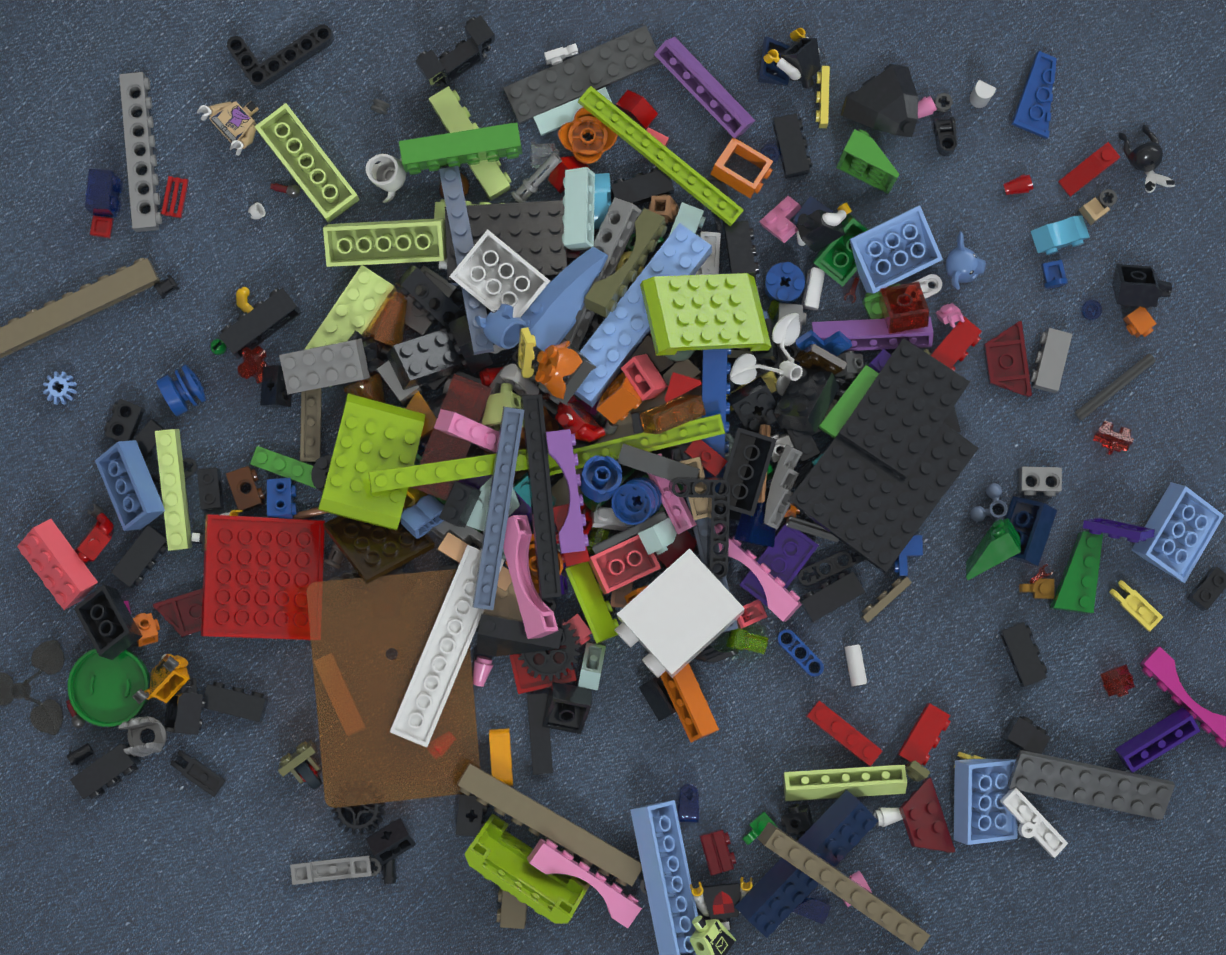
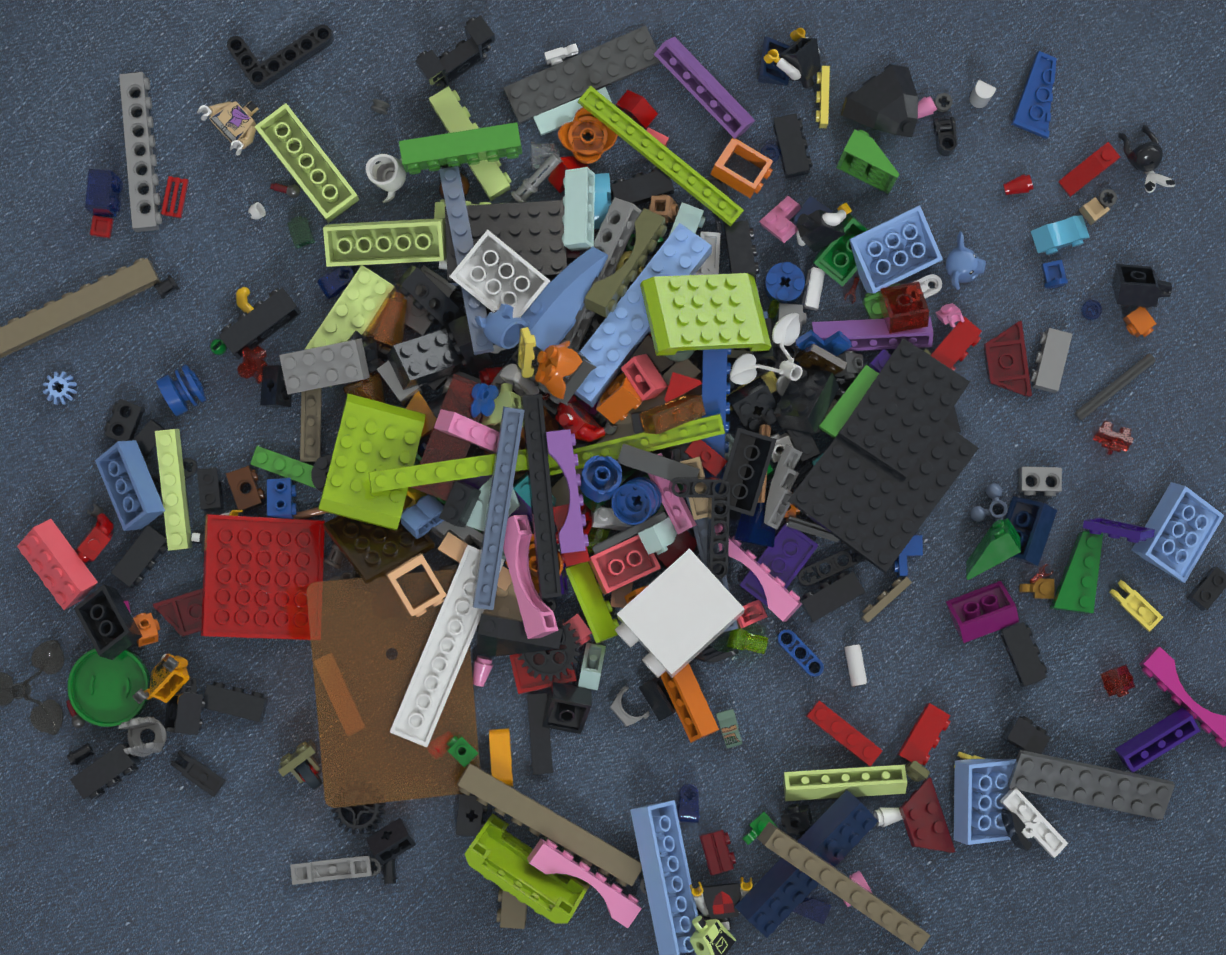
(300, 232): none -> clear green brick
(334, 282): none -> clear blue piece
(406, 567): none -> light nougat window
(461, 750): none -> green brick
(483, 399): none -> blue plate
(617, 708): none -> light grey helmet
(729, 728): none -> sand green leg
(982, 611): none -> magenta slope
(1014, 828): none -> black slope

